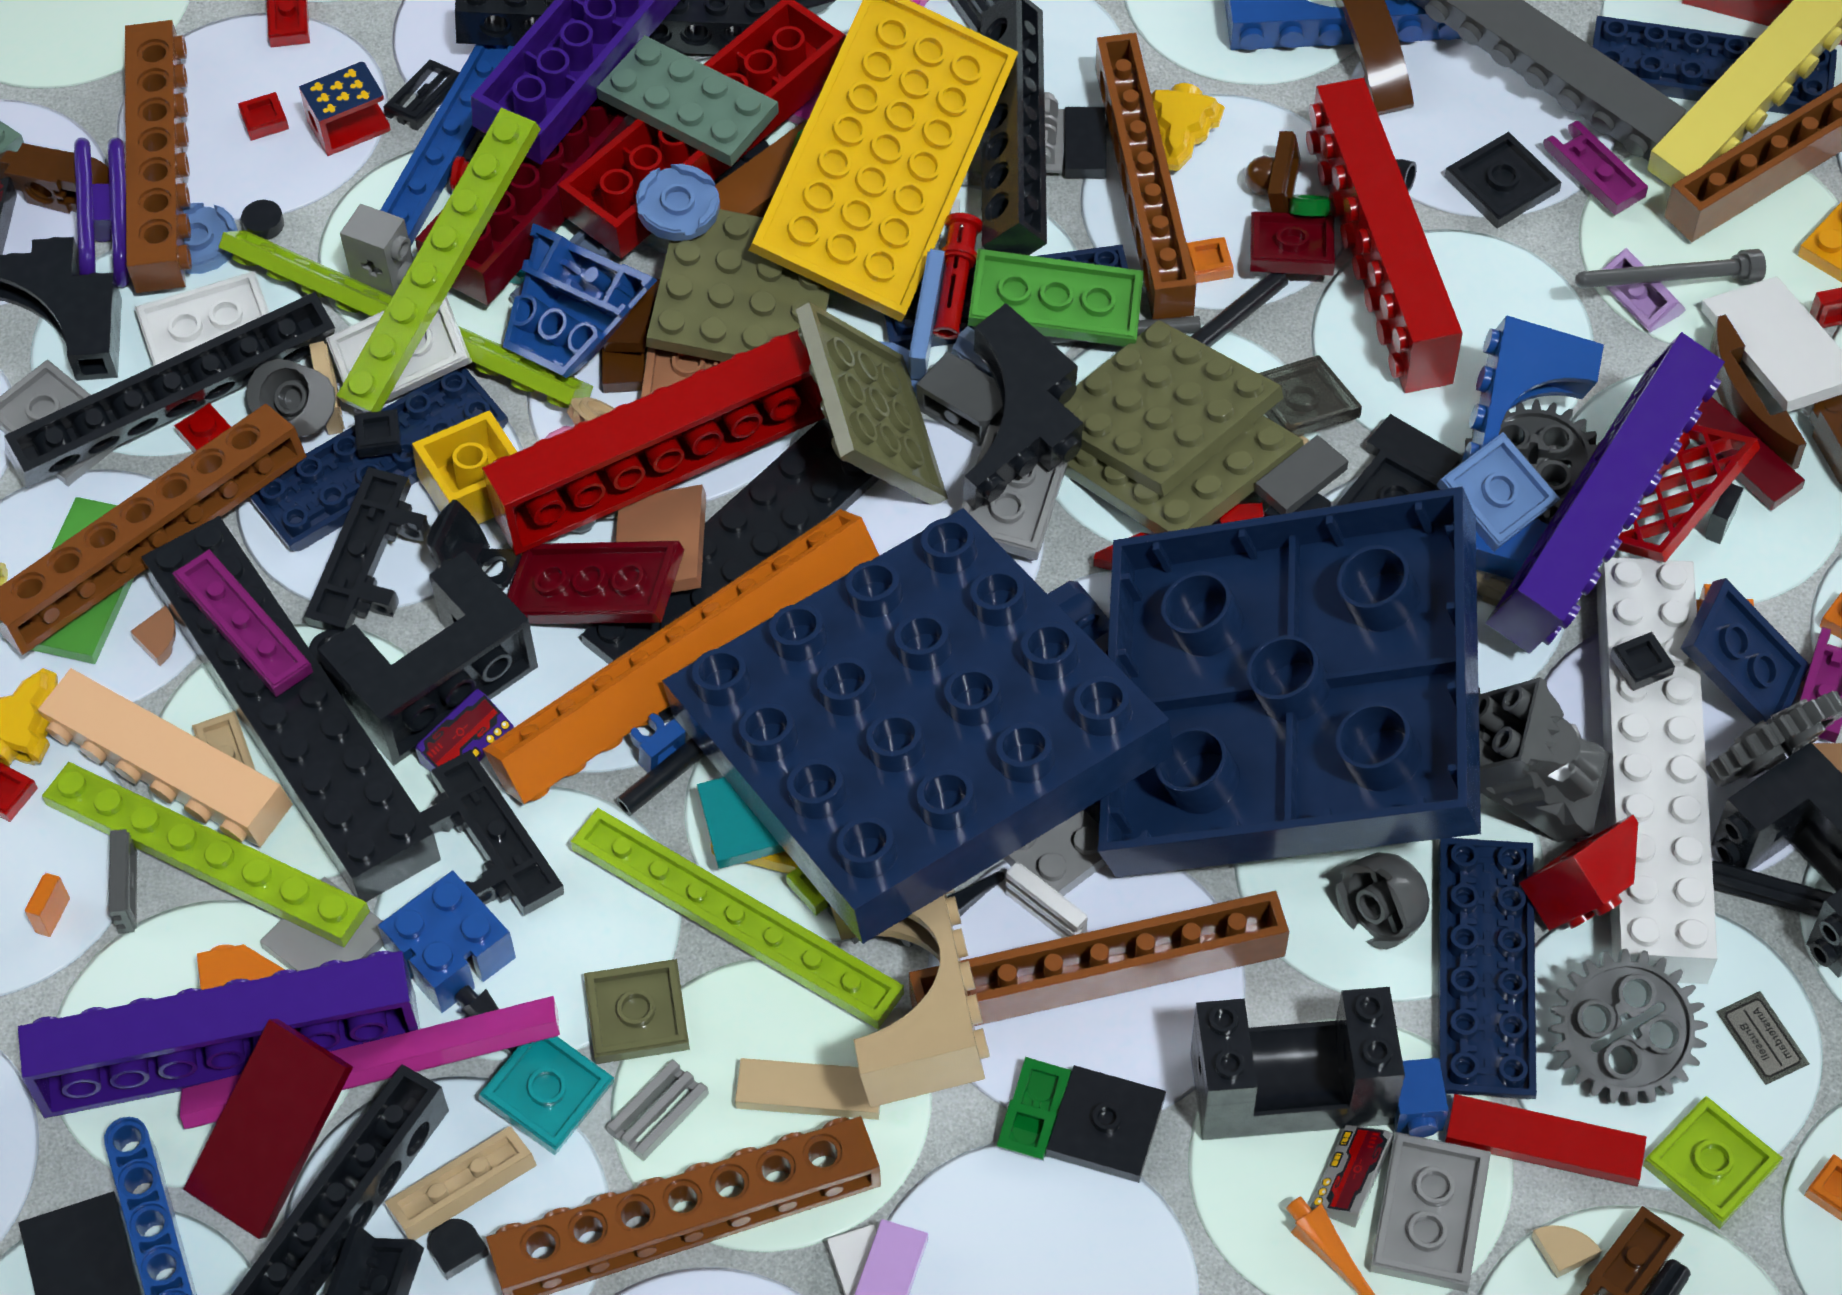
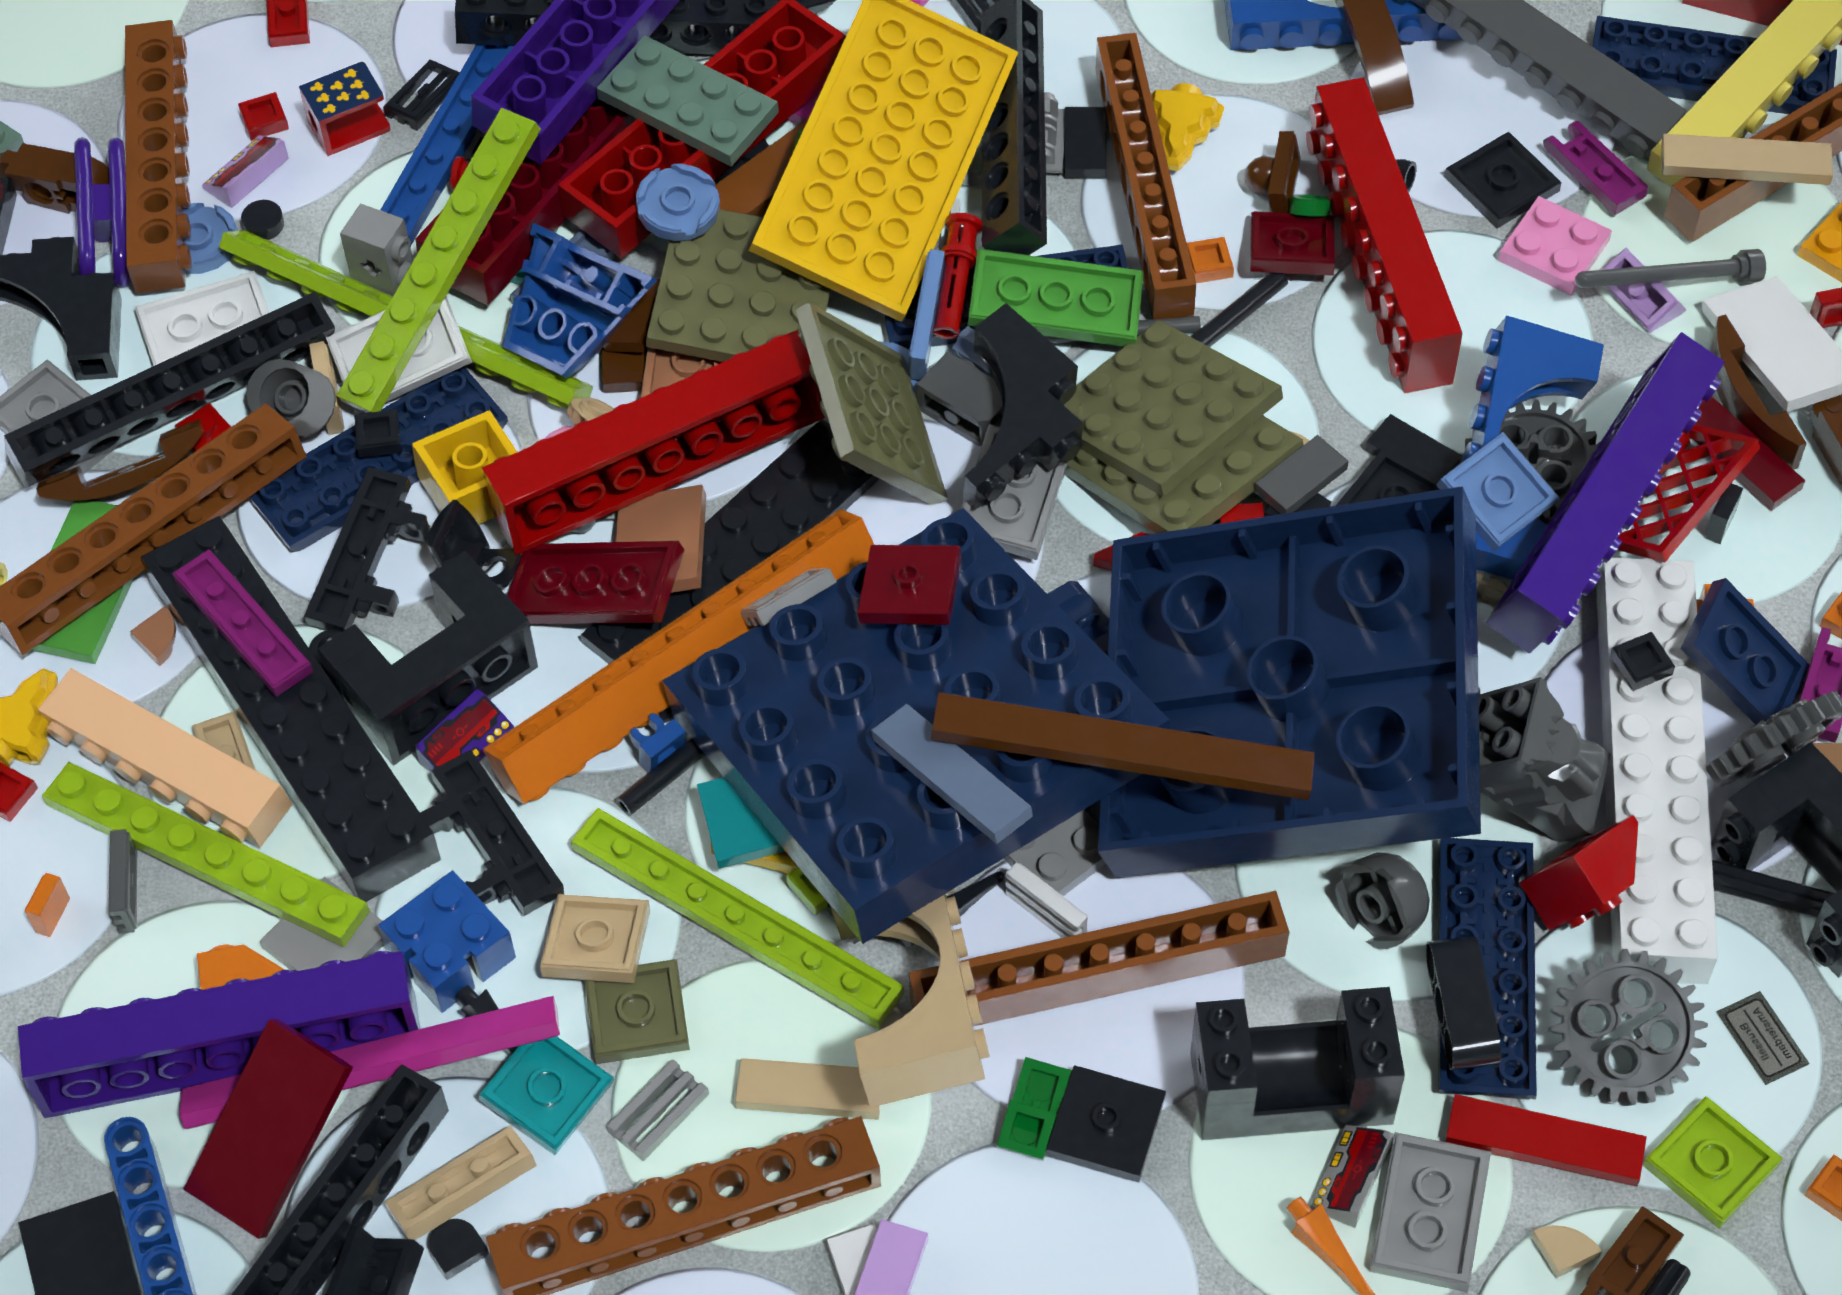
(73, 486): none -> reddish brown slope
(247, 169): none -> lavender slope
(595, 938): none -> tan tile
(792, 592): none -> light grey tile
(909, 584): none -> dark red plate
(952, 774): none -> sand blue tile
(1123, 746): none -> reddish brown tile
(1311, 397): clear smoke tile -> none
(1422, 1100): blue brick -> none
(1463, 1003): none -> black beam
(1554, 245): none -> bright pink plate
(1747, 159): none -> tan tile

